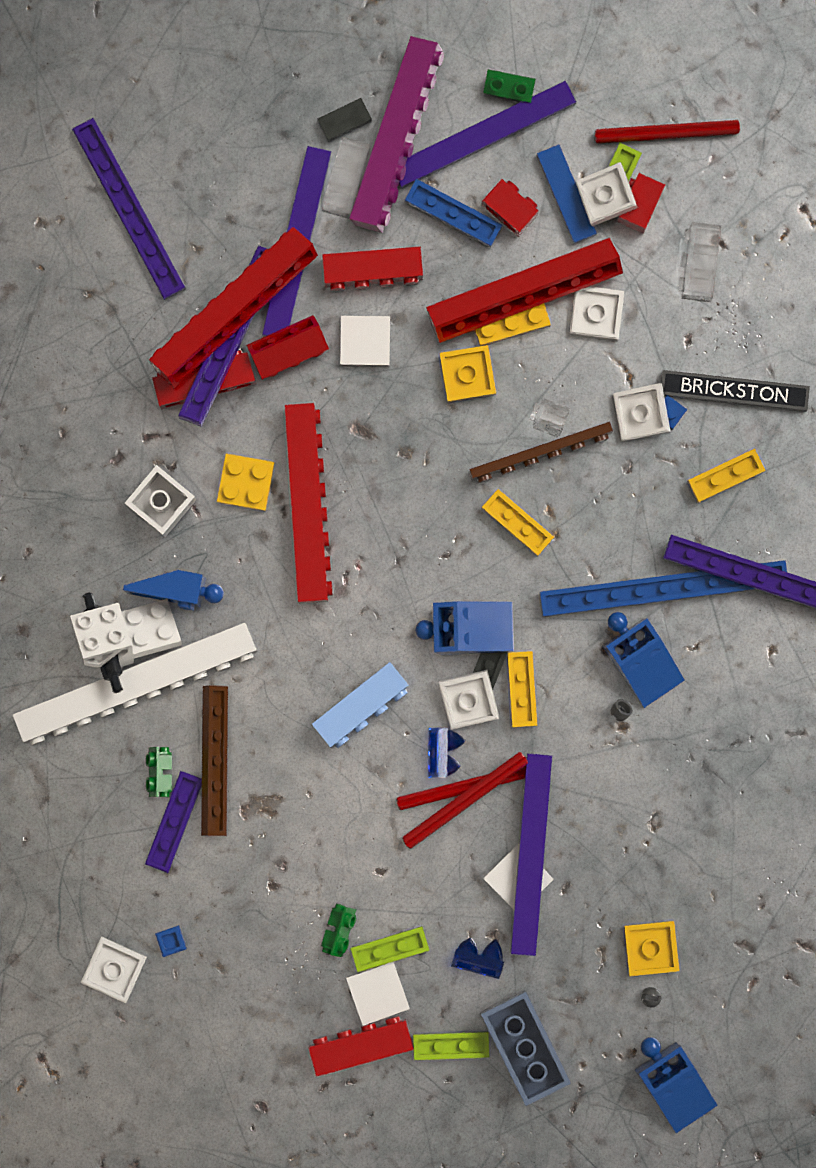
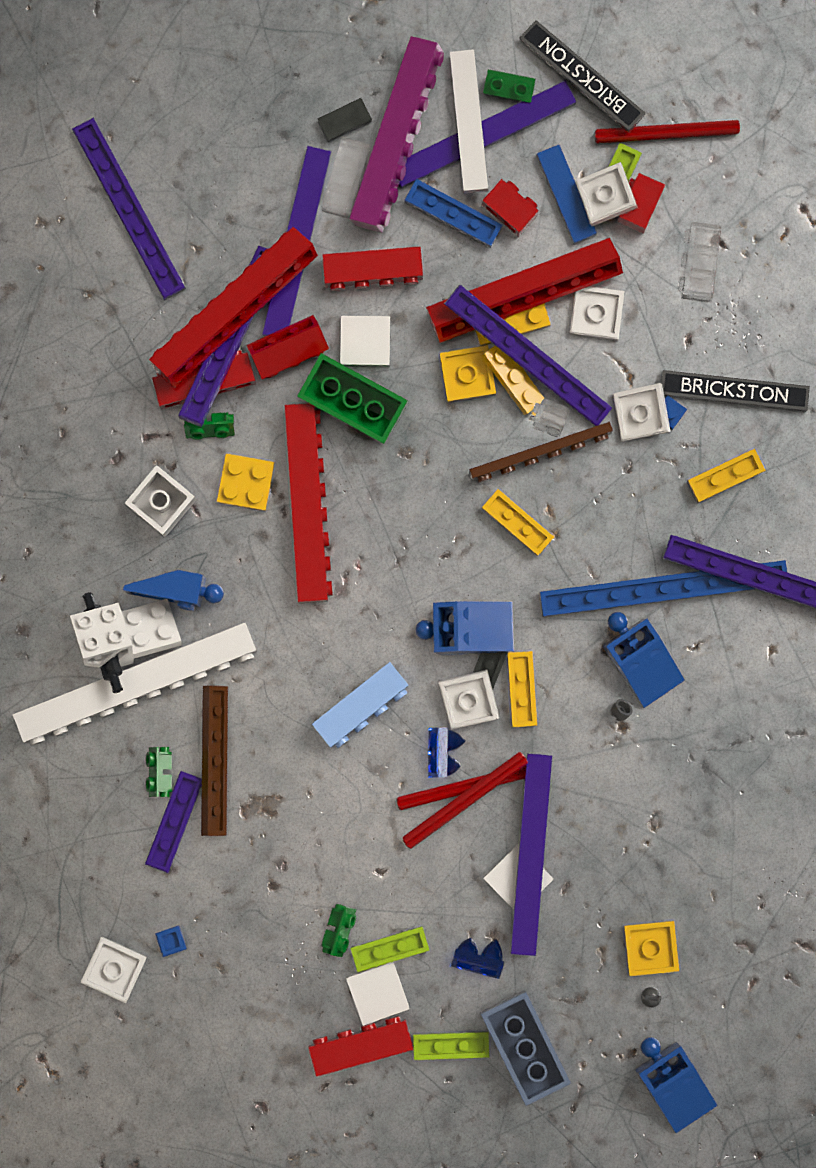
(220, 427): none -> green hinge
(353, 398): none -> green slope
(469, 121): none -> white tile
(513, 379): none -> yellow plate
(527, 355): none -> dark purple tile
(582, 76): none -> tile

